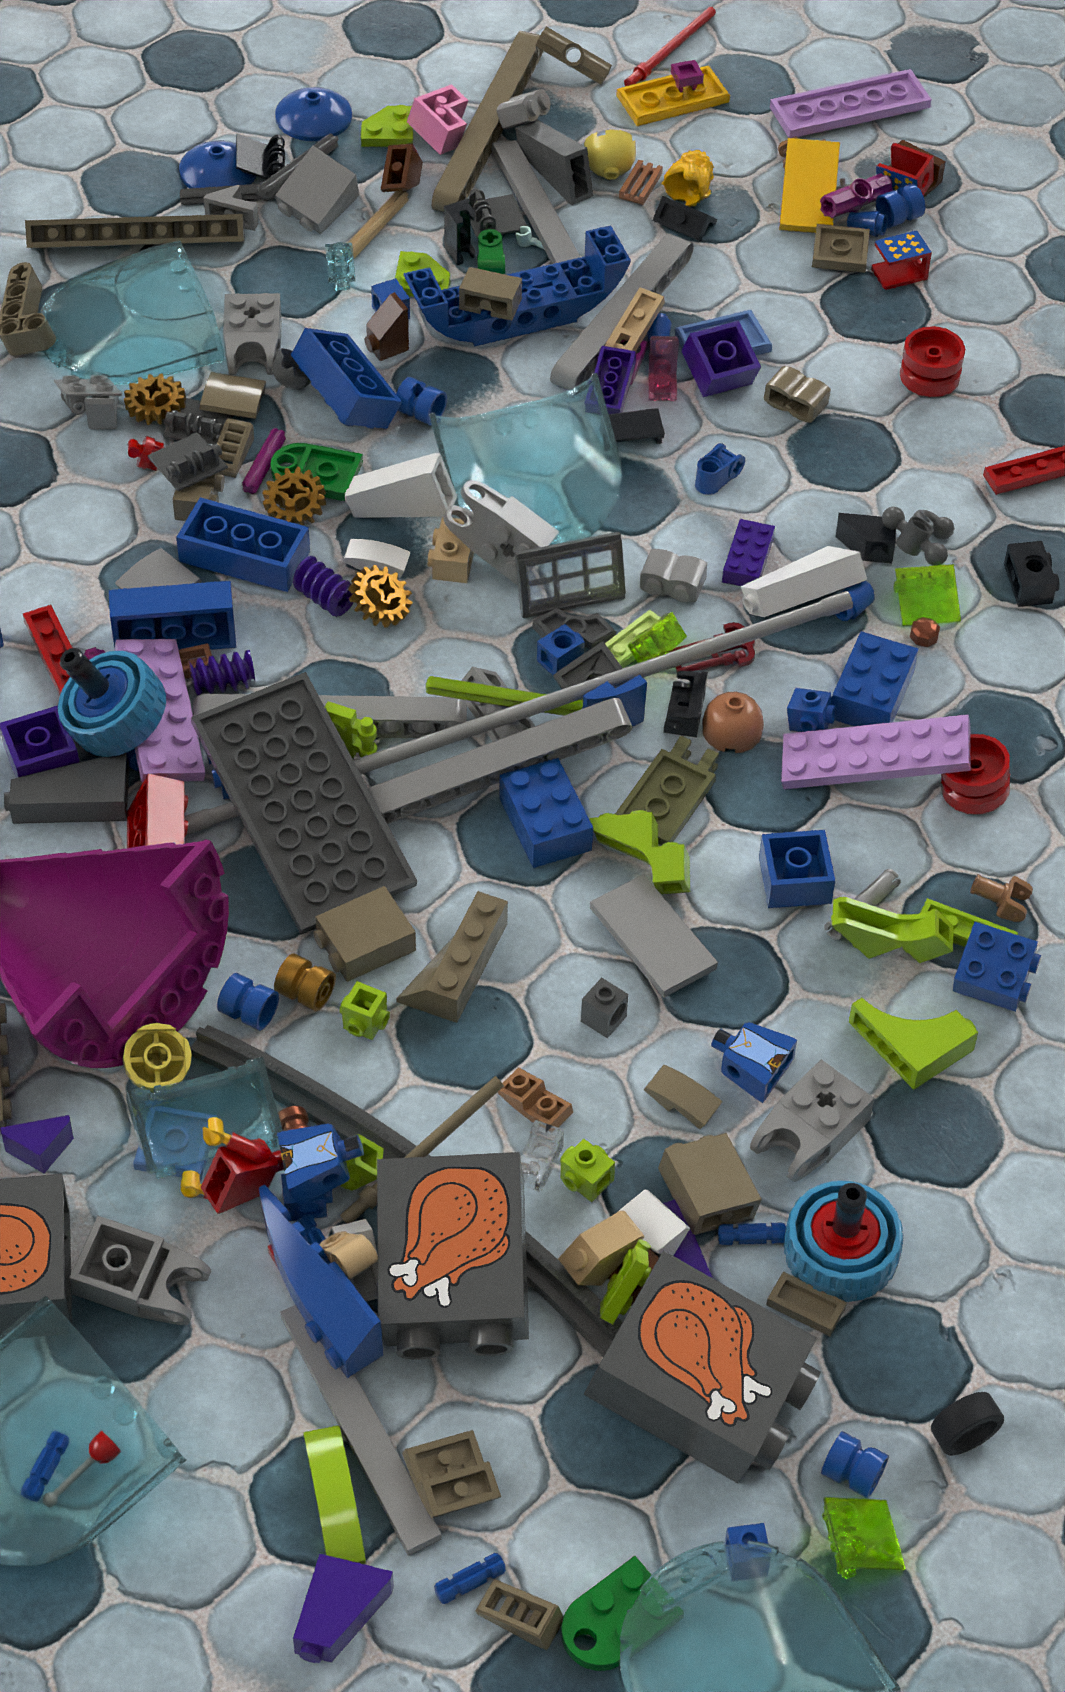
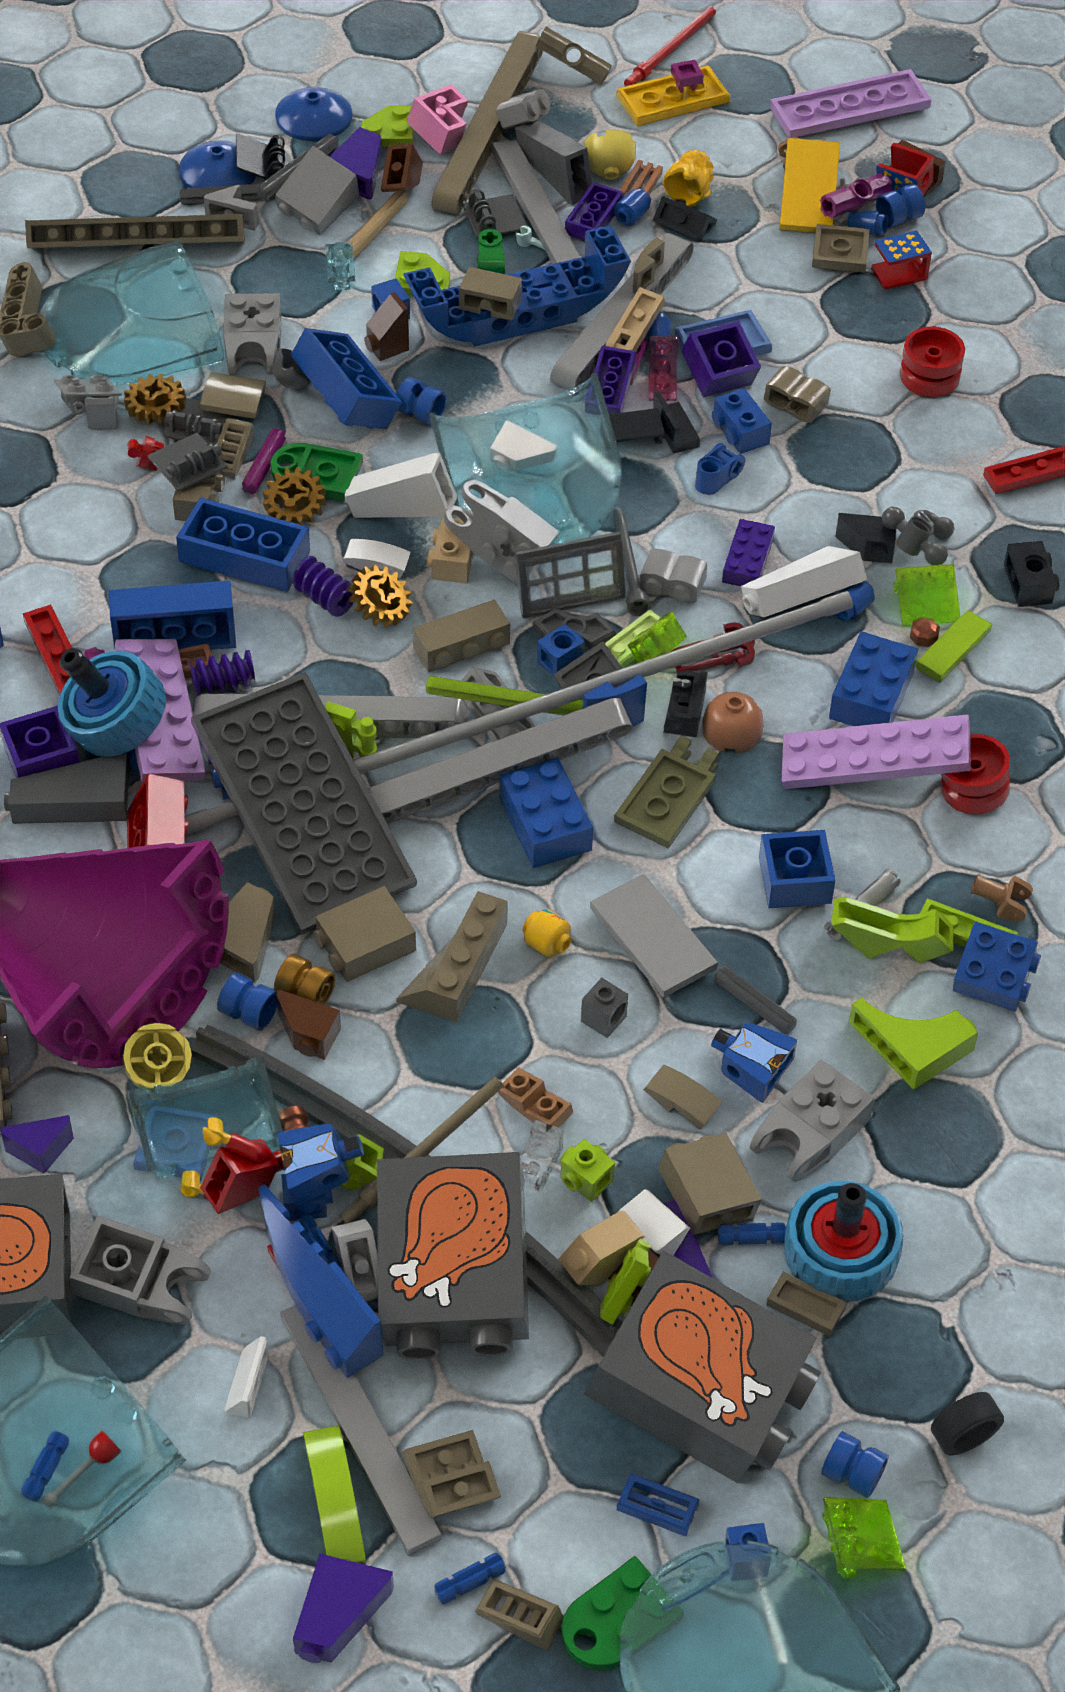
(156, 570): light grey slope -> none
(248, 931): none -> dark tan slope
(248, 1379): none -> white slope
(308, 1024): none -> reddish brown slope
(350, 1252): tan piece -> none
(362, 156): none -> dark purple slope
(364, 1011): lime brick -> none
(458, 229): black hinge -> none
(461, 635): none -> dark tan brick
(520, 449): none -> white slope
(547, 932): none -> yellow head
(593, 210): none -> dark purple piece
(632, 207): none -> blue brick
(637, 600): none -> dark grey piece
(638, 837): lime arch -> none
(647, 262): none -> dark tan slope
(652, 1516): none -> blue tile
(676, 424): none -> black panel
(741, 421): none -> blue brick
(755, 999): none -> dark grey axle
(810, 710): blue brick -> none
(953, 646): none -> lime tile

